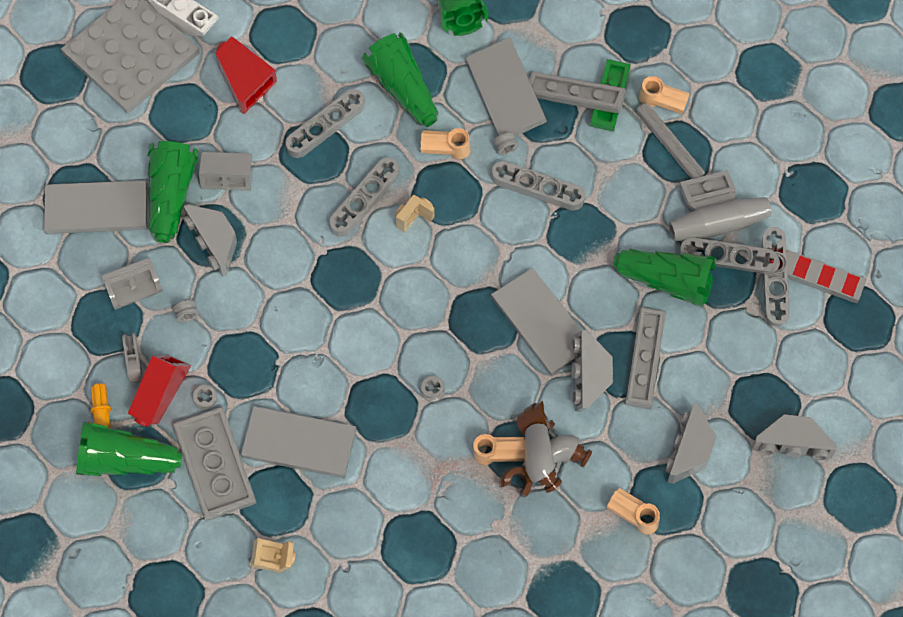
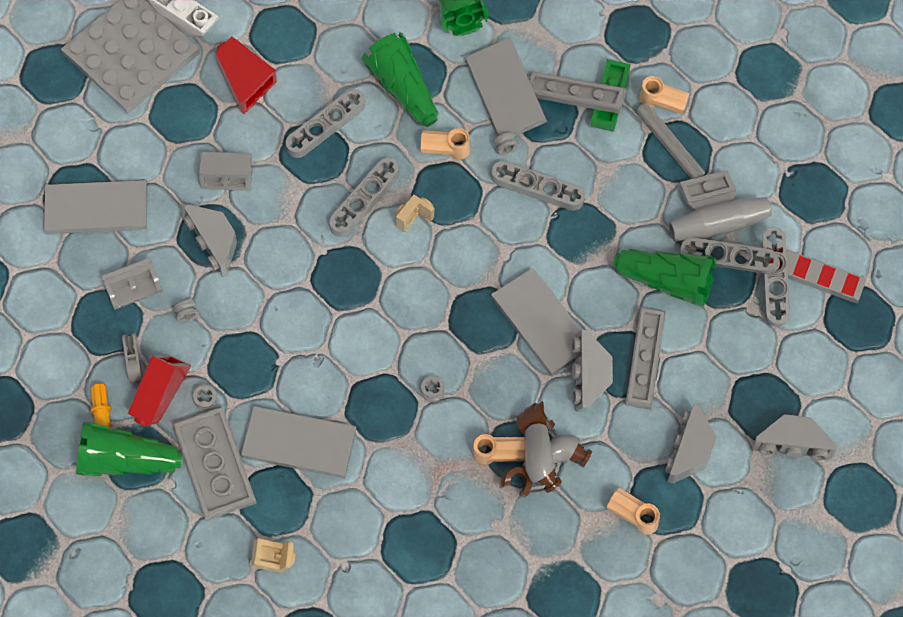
(169, 175): green cone -> none

